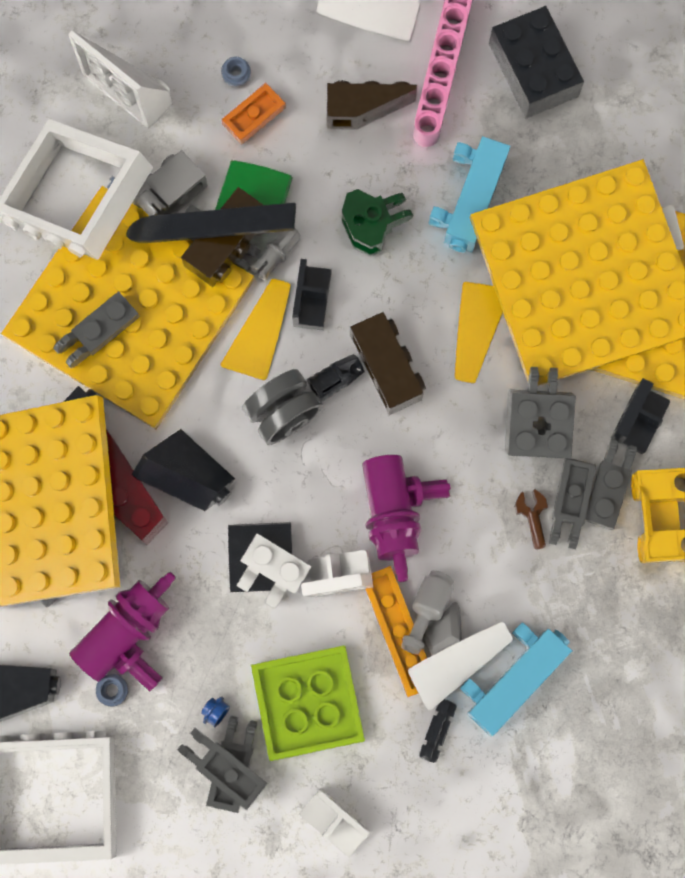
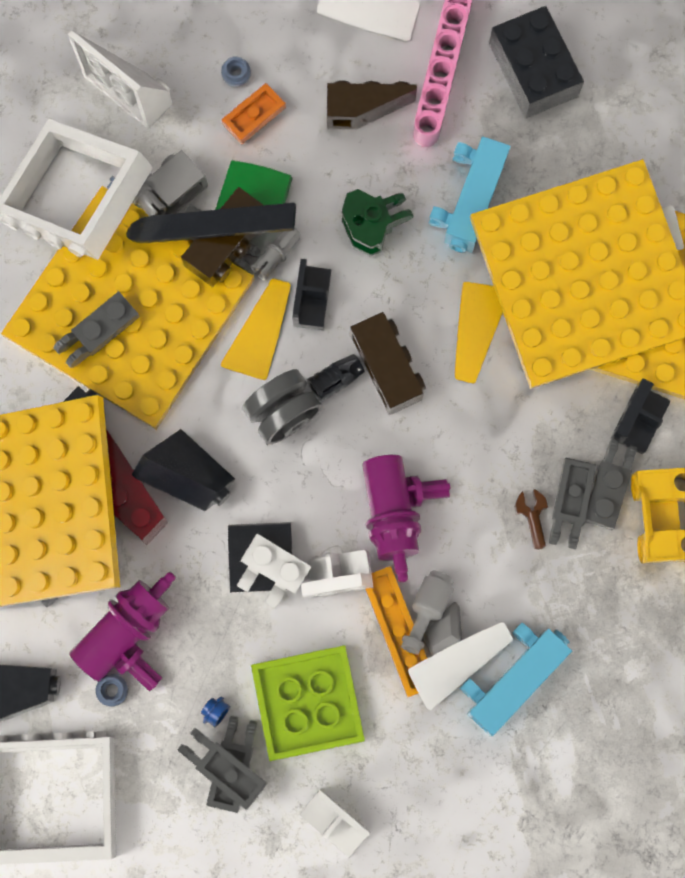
(437, 731): black axle -> none
(526, 406): dark grey hinge -> none

